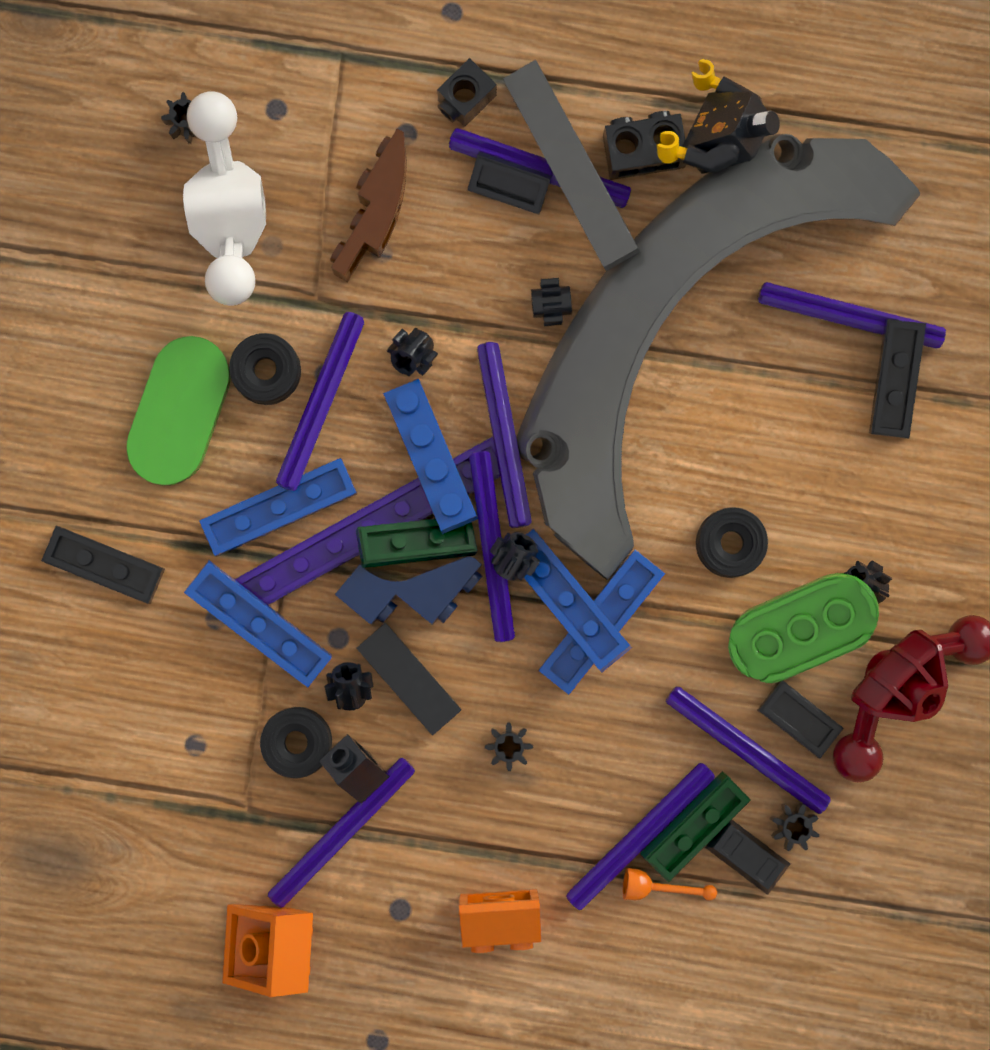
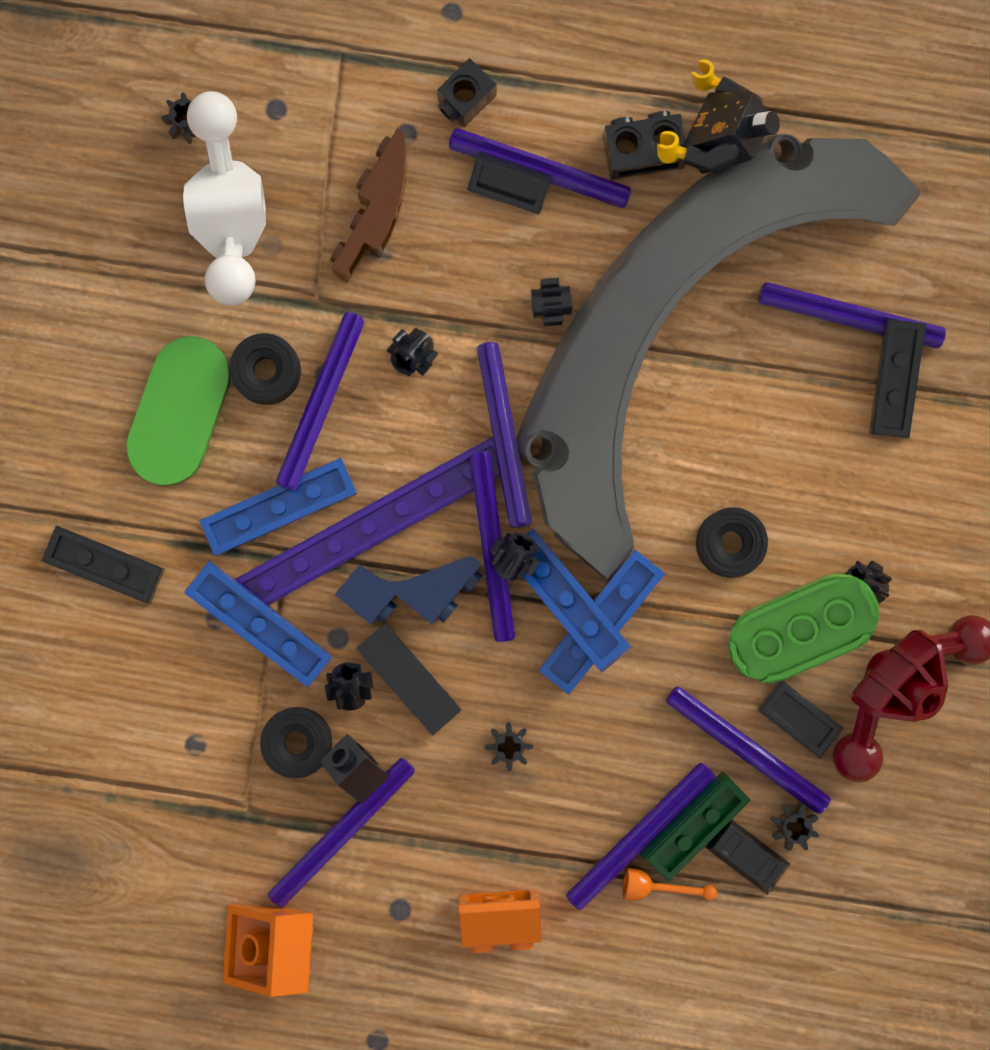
(413, 543): dark green tile -> none
(430, 456): blue plate -> none
(571, 166): dark grey tile -> none

